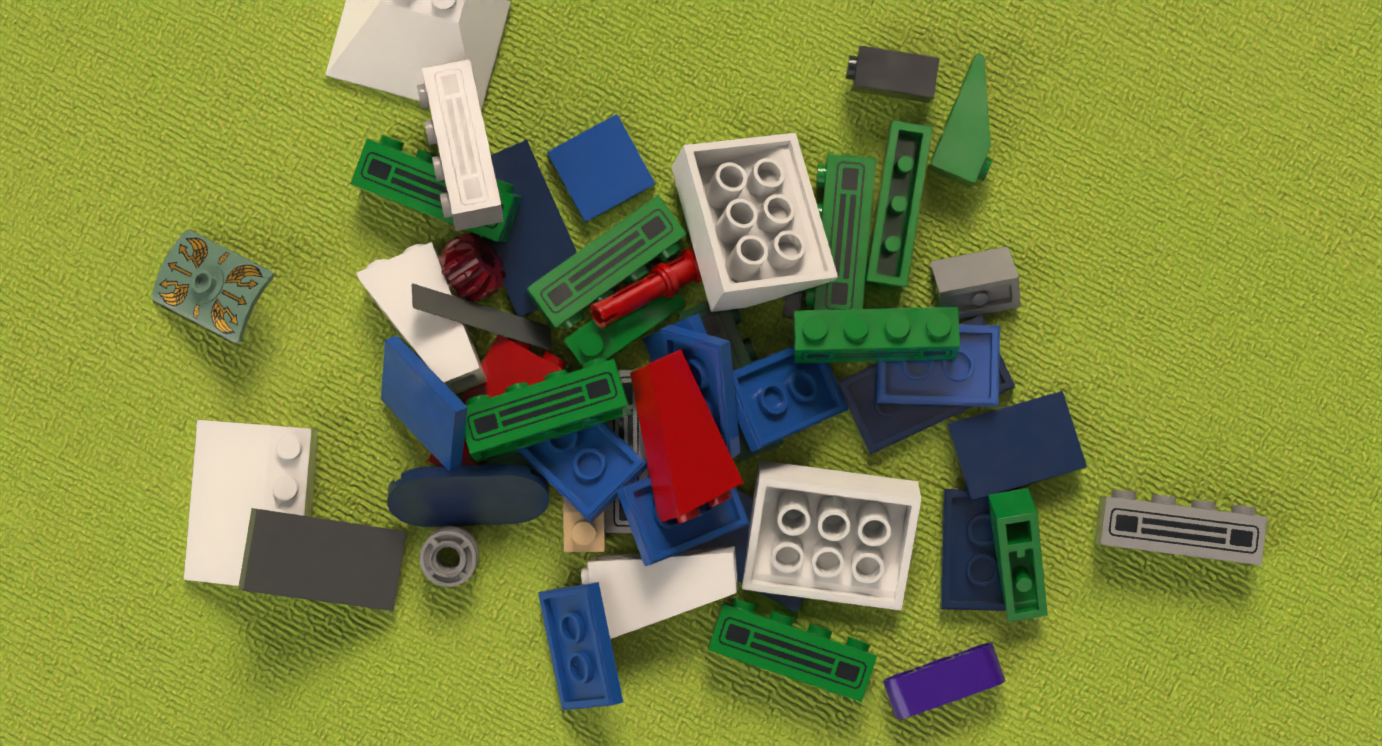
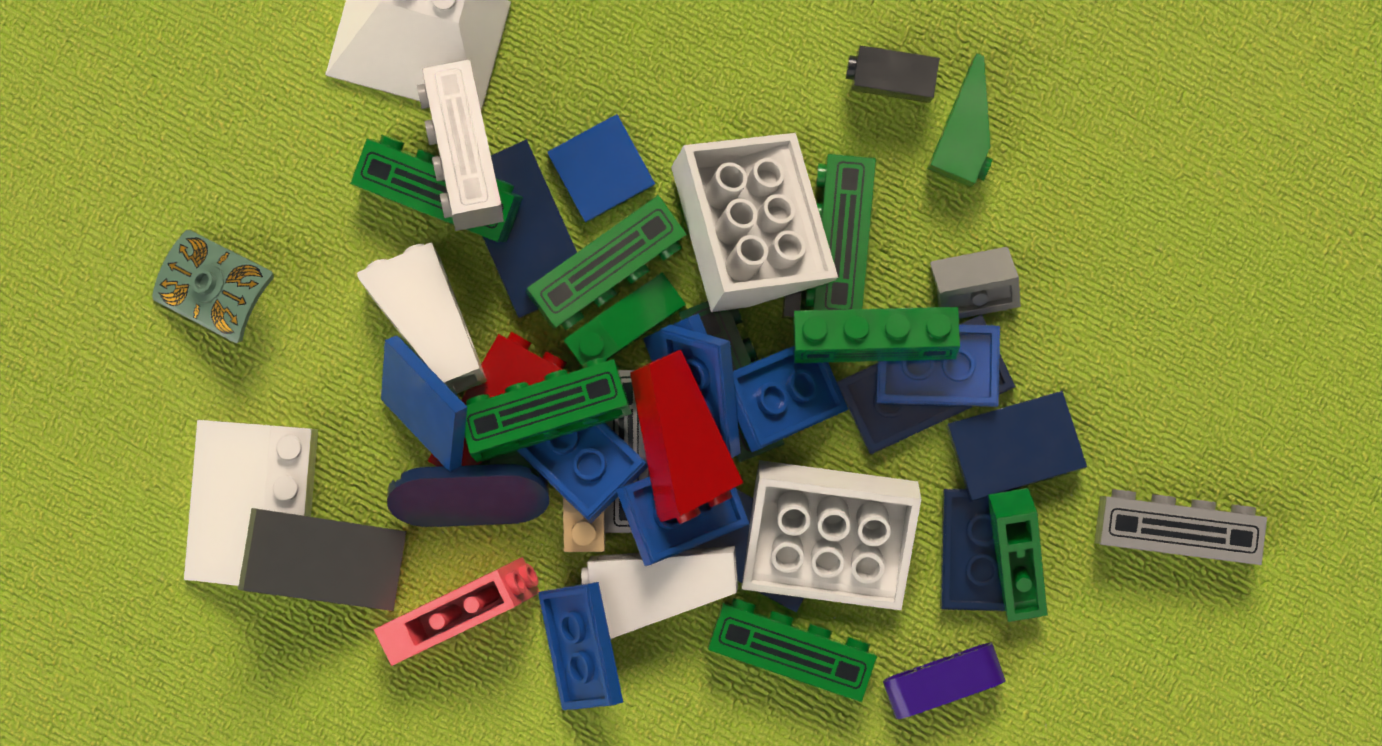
(439, 571): light grey wheel -> none
(458, 610): none -> coral slope
(472, 267): dark red gear -> none
(481, 316): dark grey sticker -> none
(662, 282): red pin -> none
(897, 205): green brick -> none

